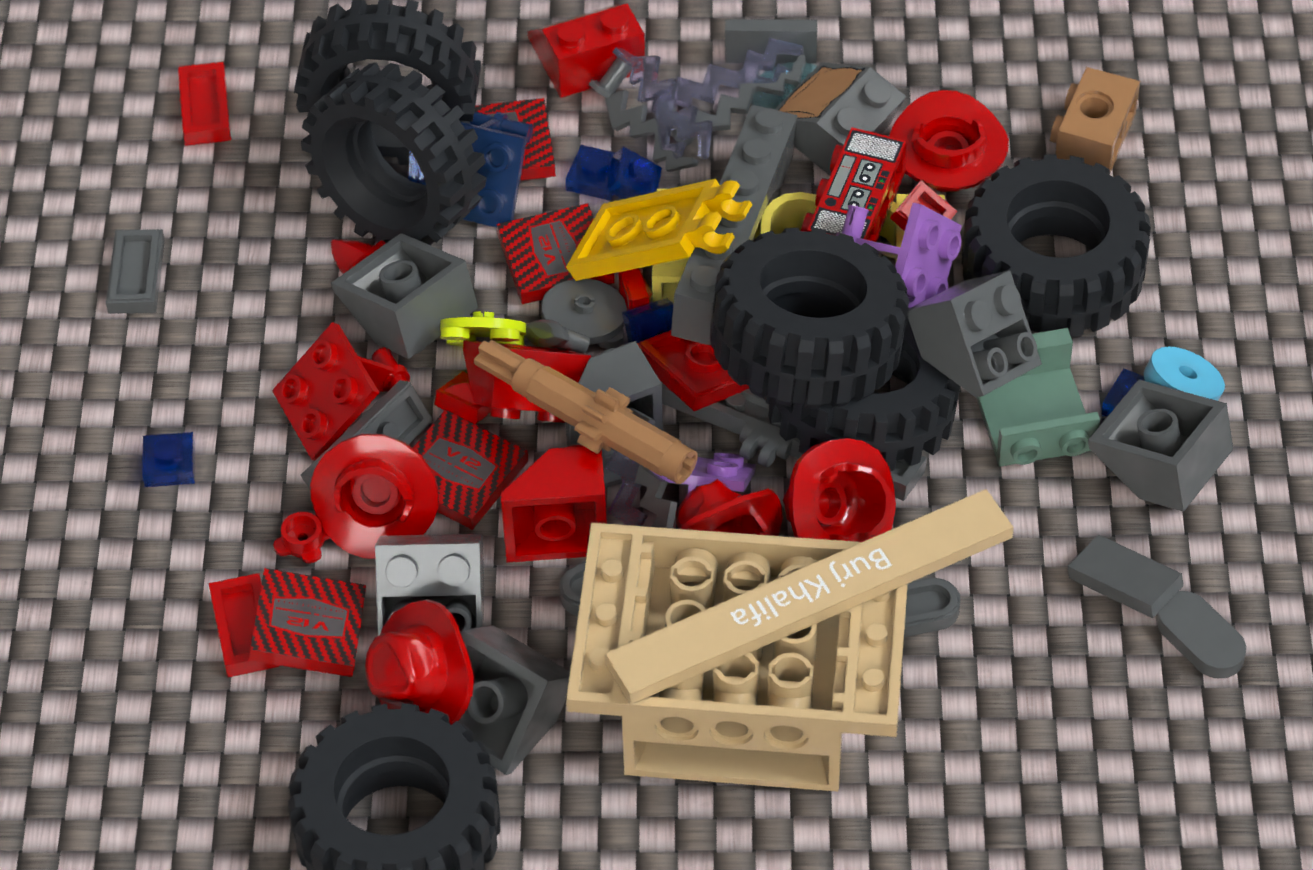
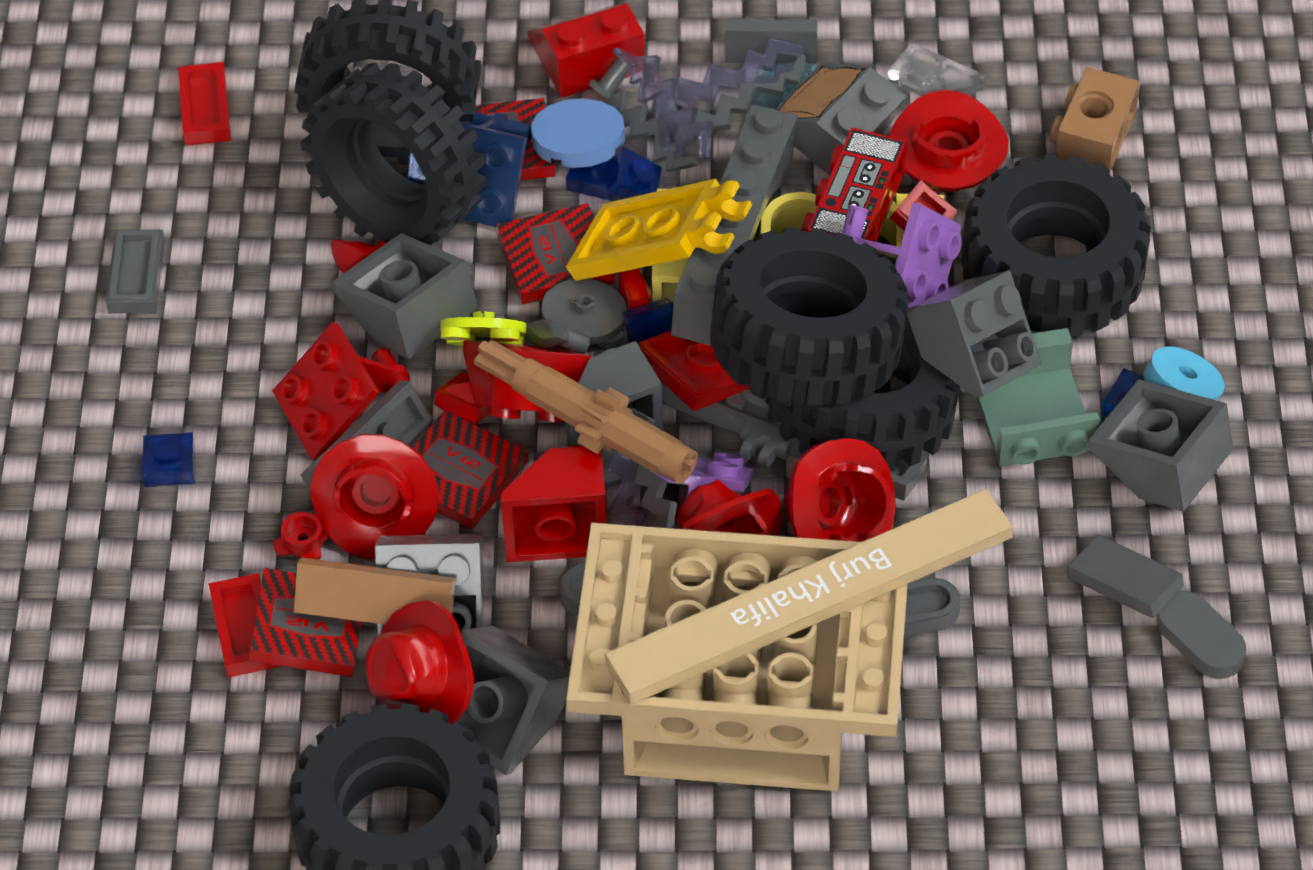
(364, 591): none -> medium nougat tile
(578, 132): none -> medium blue tile
(926, 72): none -> clear tile

